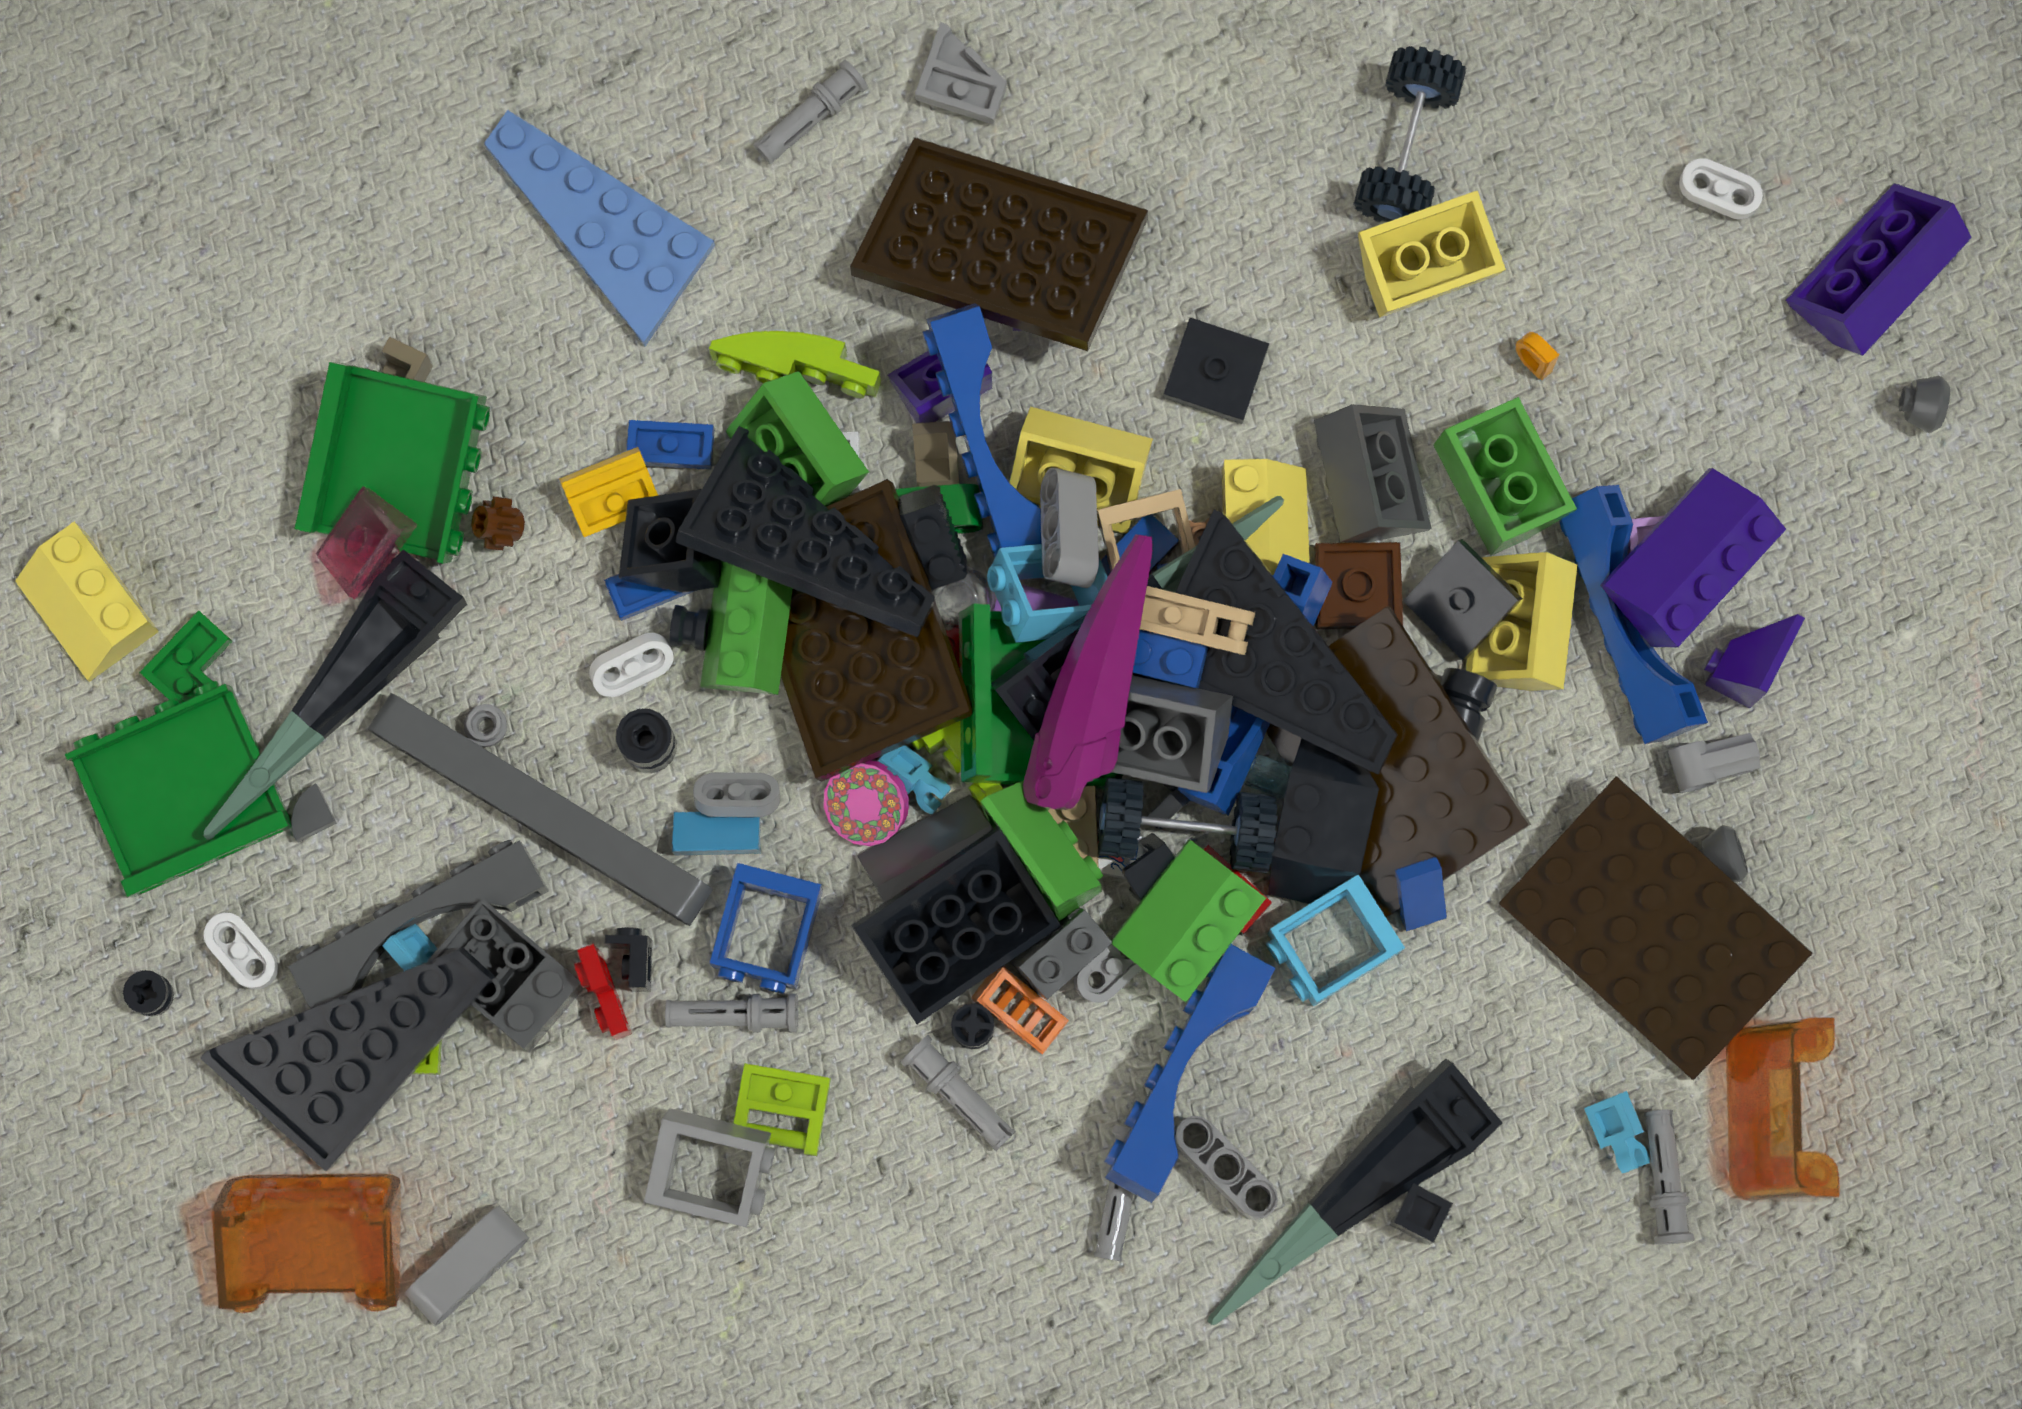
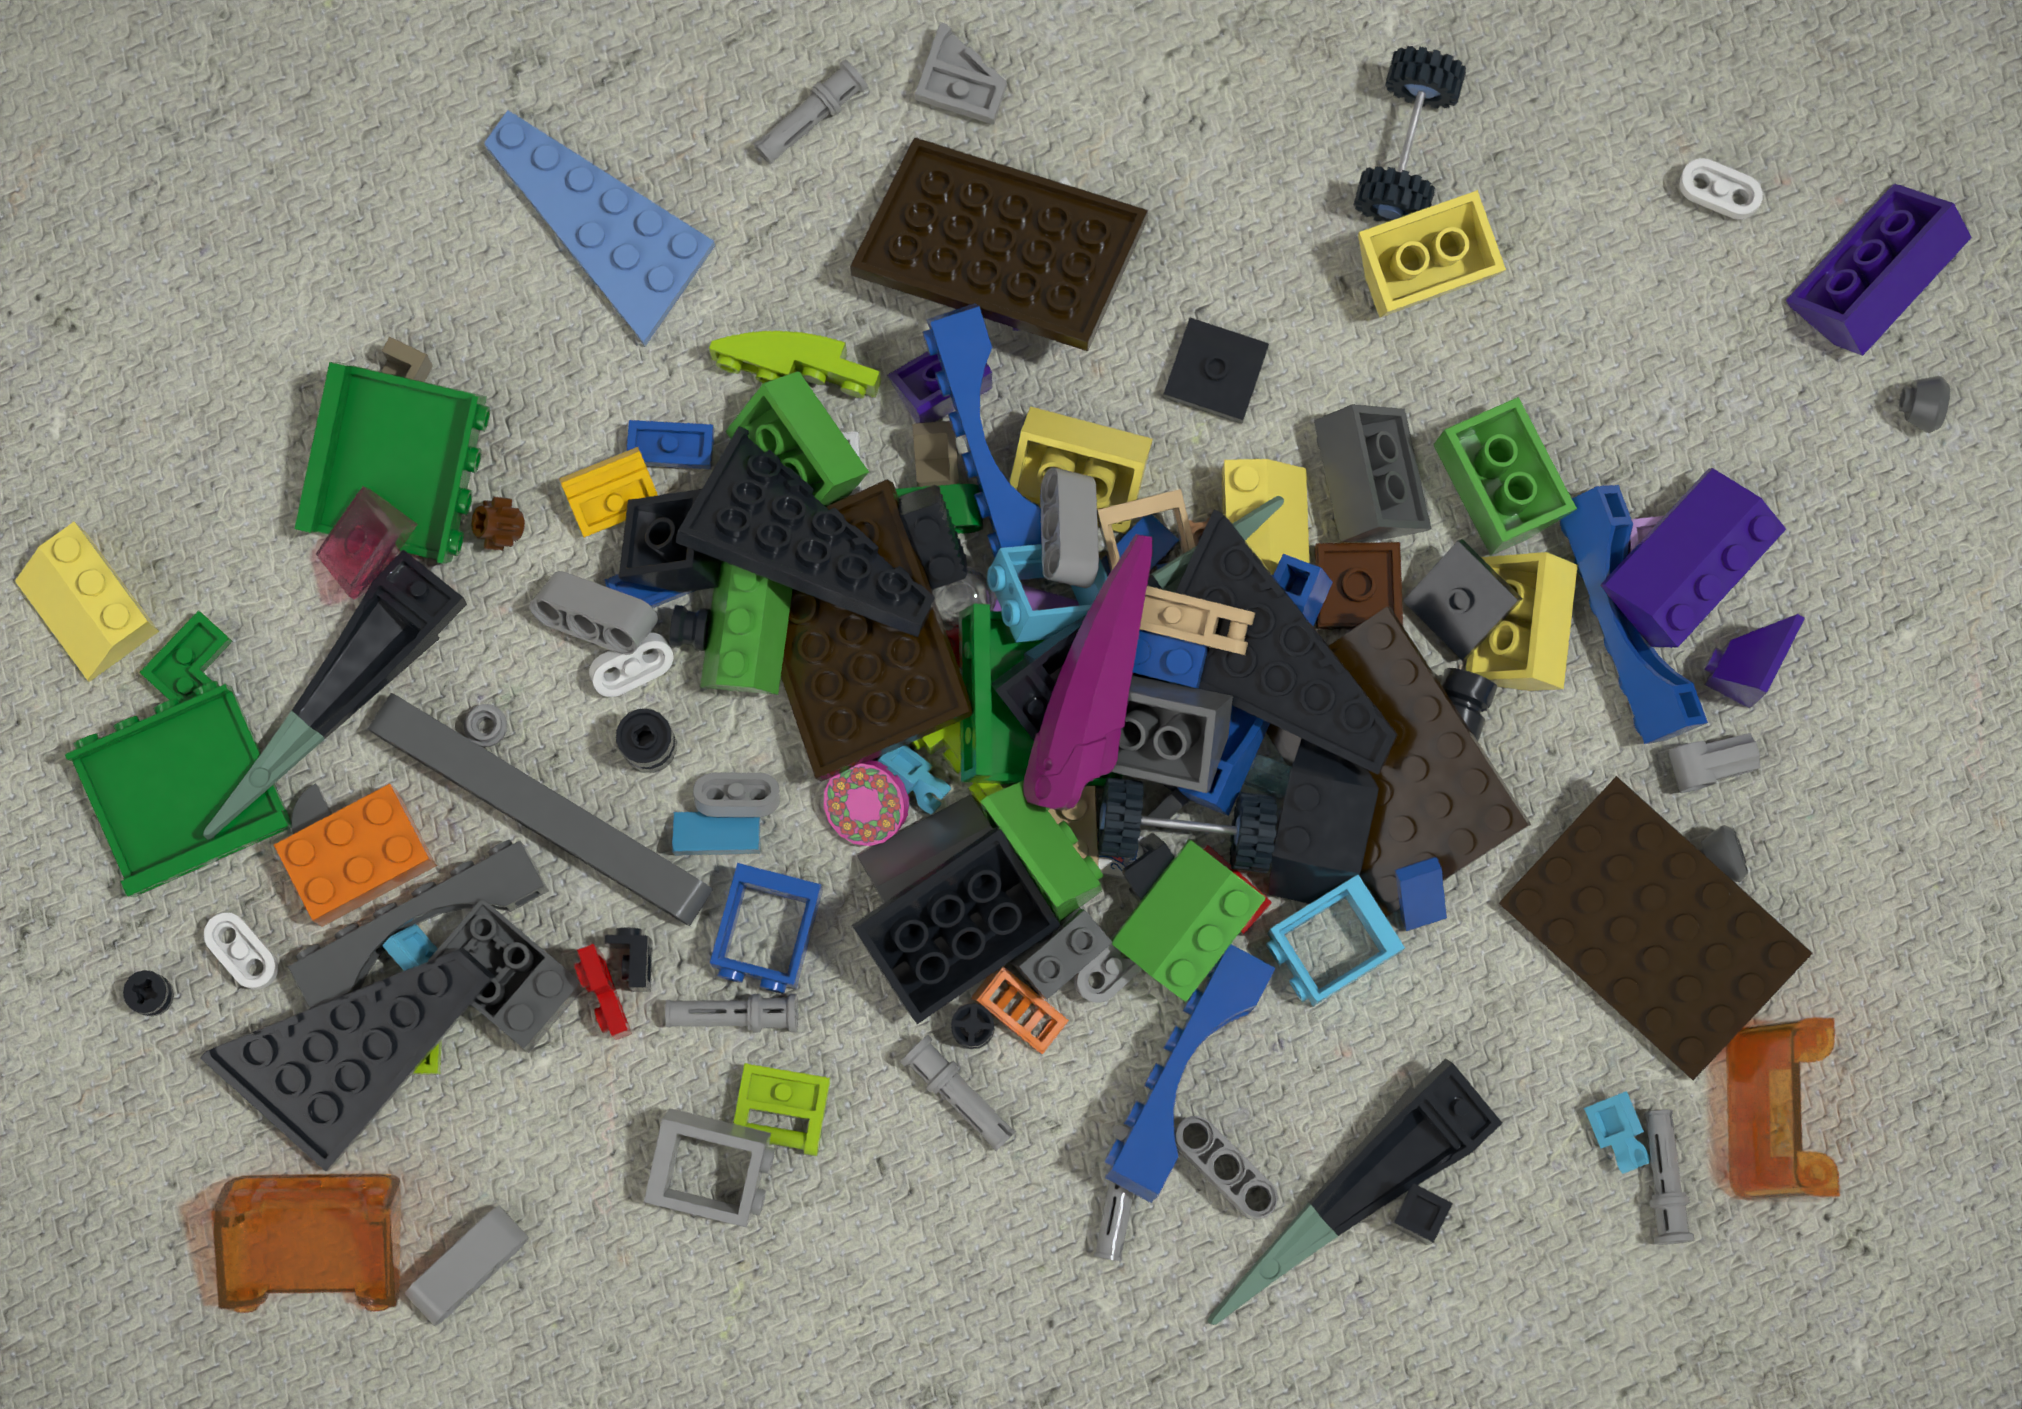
(355, 855): none -> orange brick
(593, 612): none -> light grey beam
(1536, 354): light orange tile -> none

